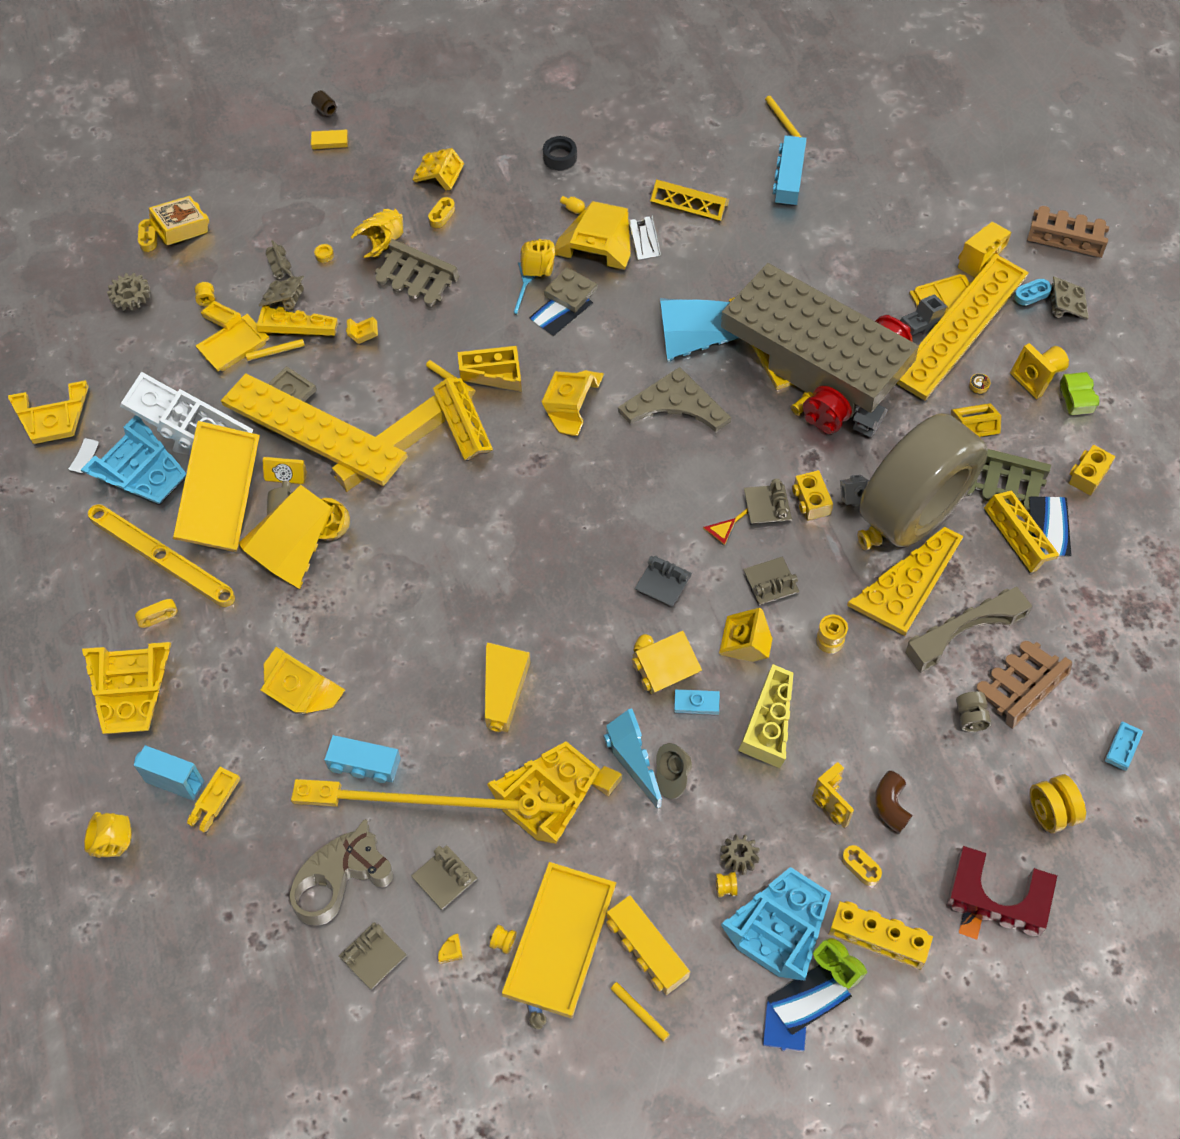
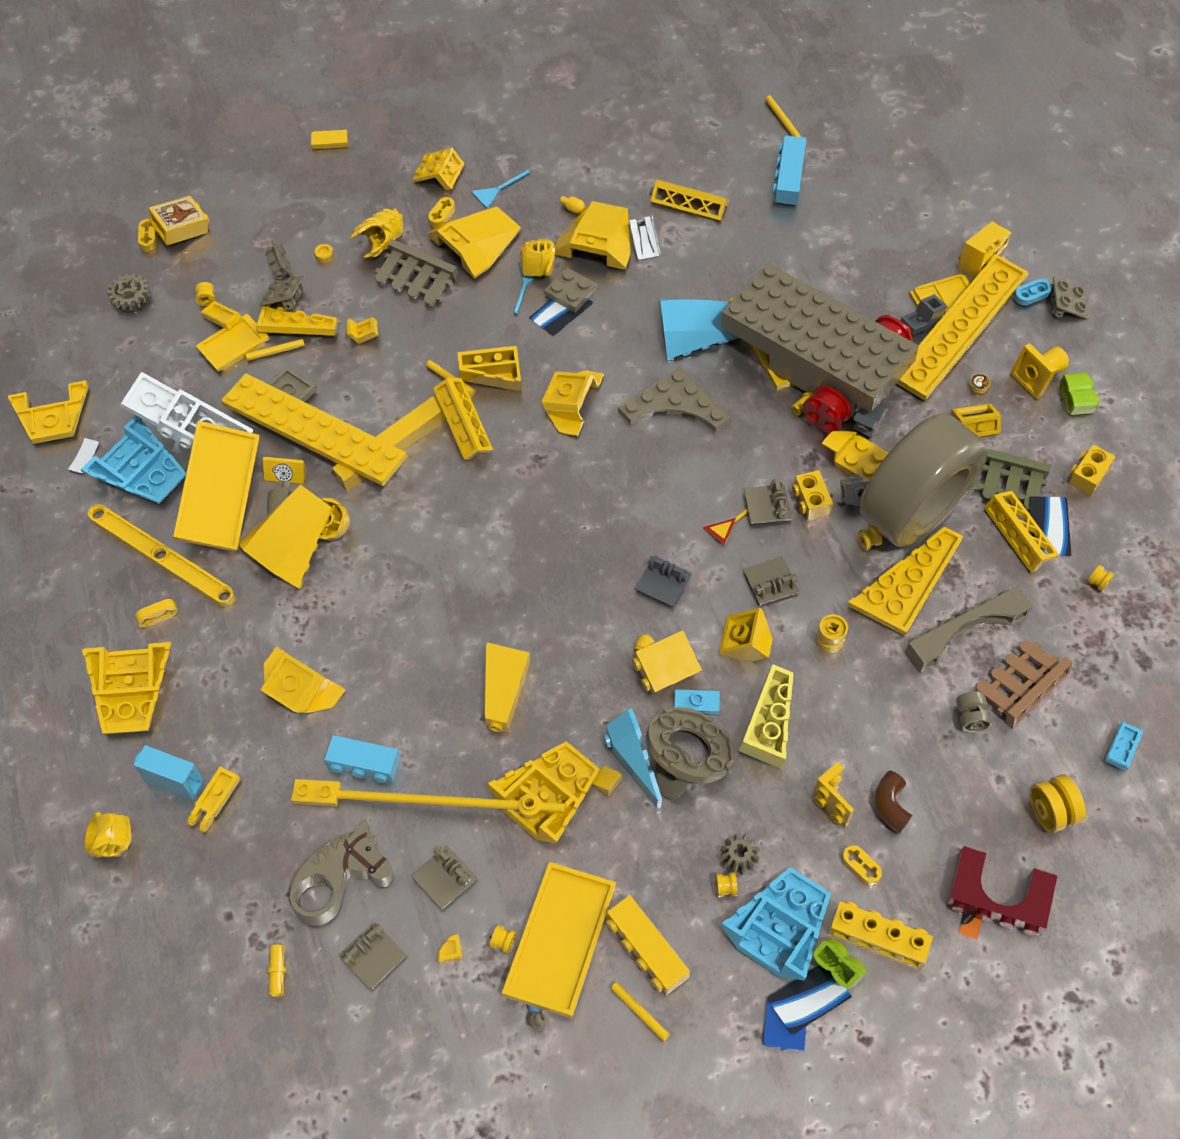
(276, 971): none -> yellow pin
(324, 103): dark brown brick -> none
(477, 238): none -> yellow wedge
(486, 196): none -> medium azure piece
(559, 163): black tyre -> none
(686, 719): none -> dark tan plate
(854, 453): none -> yellow piece
(1068, 239): medium nougat fence -> none
(1100, 578): none -> yellow wheel

